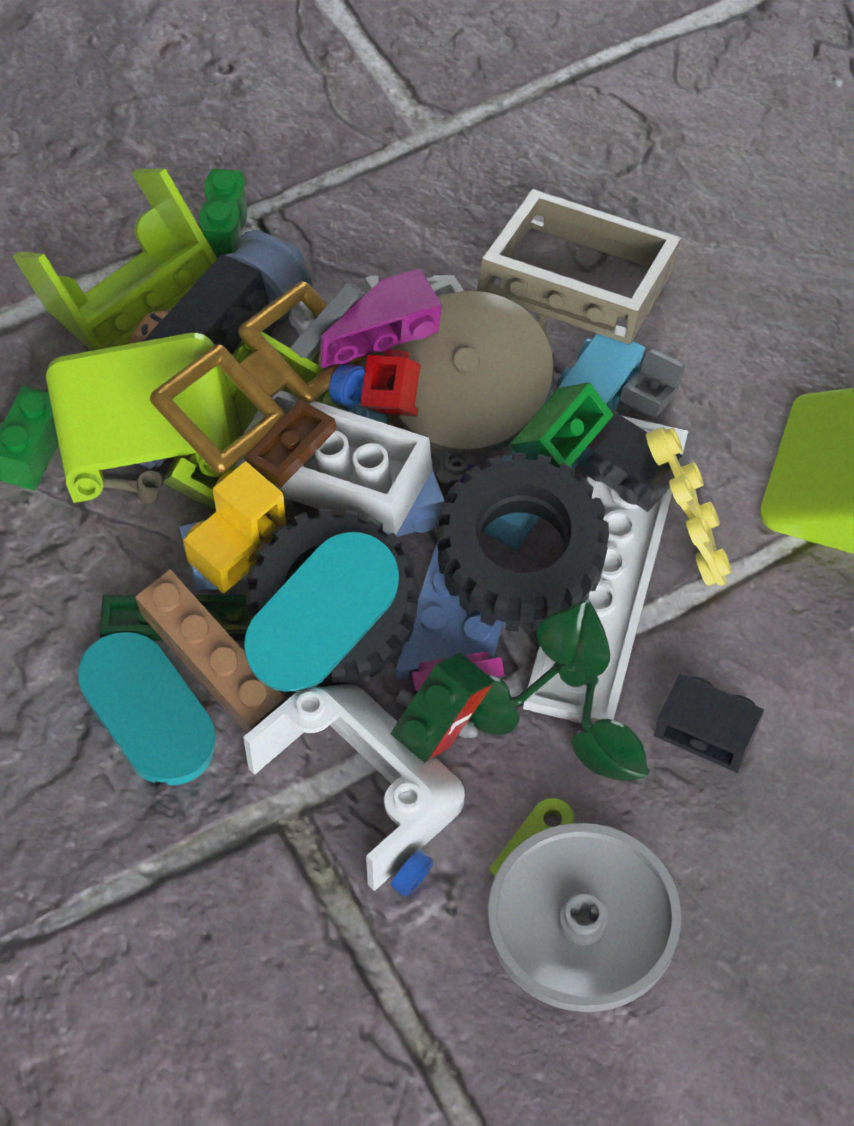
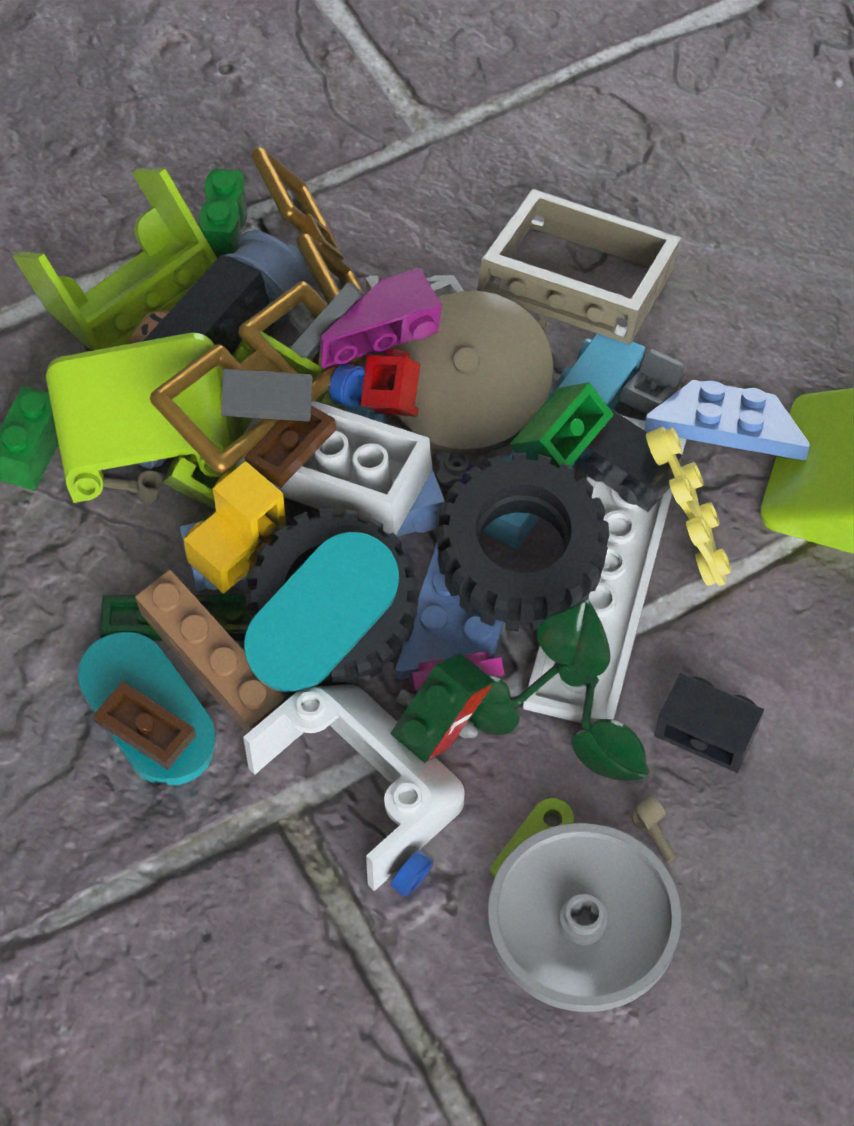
(145, 725): none -> reddish brown plate
(266, 395): none -> dark grey tile
(317, 239): none -> pearl gold bar
(645, 819): none -> dark tan hand
(730, 418): none -> wing

